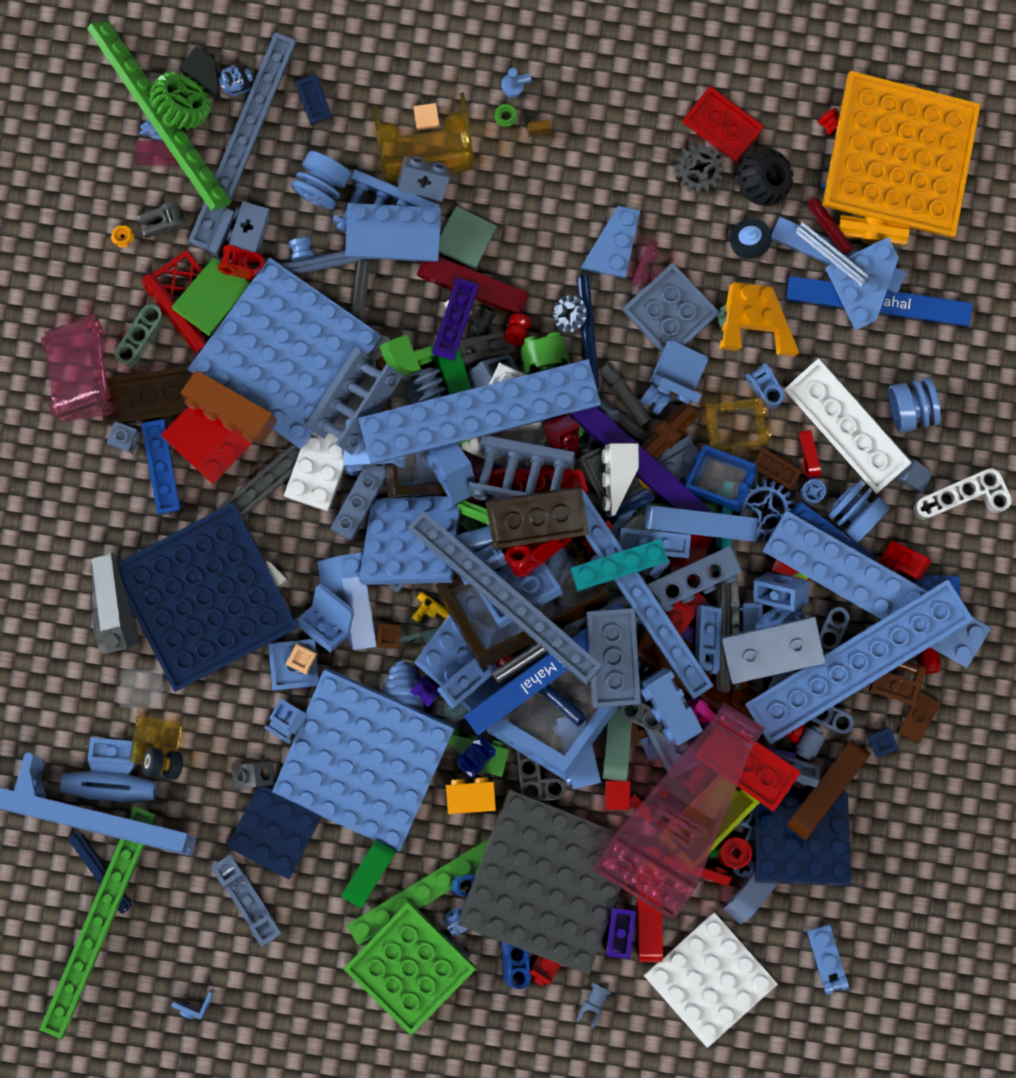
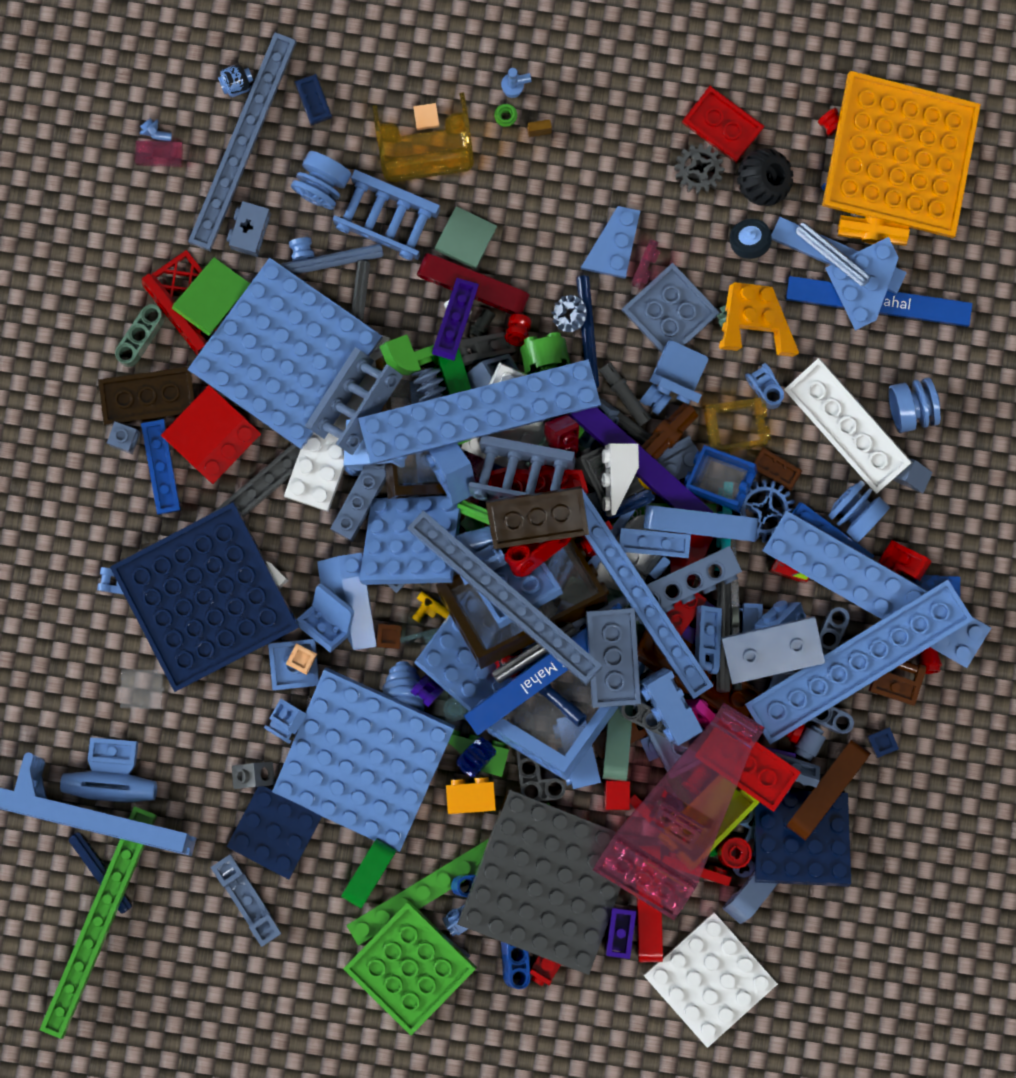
(77, 370): clear pink windscreen -> none
(112, 614): dark grey wedge -> none
(116, 236): light orange plate -> none
(156, 747): clear yellow plate -> none
(170, 216): dark grey piece -> none
(173, 137): bright green plate -> none
(180, 100): bright green gear -> none
(189, 1011): medium blue bracket -> none
(203, 69): pearl dark grey slope -> none
(222, 233): sand blue tile -> none
(228, 407): dark orange brick -> none
(239, 262): red piece -> none
(392, 232): medium blue slope -> none
(412, 178): sand blue brick -> none
(465, 682): medium blue plate -> none
(594, 1002): sand blue piece -> none
(619, 565): teal plate -> none
(781, 591): medium blue brick -> none
(809, 453): red piece -> none
(816, 490): medium blue wheel -> none
(827, 958): medium blue plate -> none
(829, 226): dark red axle -> none
(919, 718): reddish brown plate -> none
(958, 496): white beam -> none

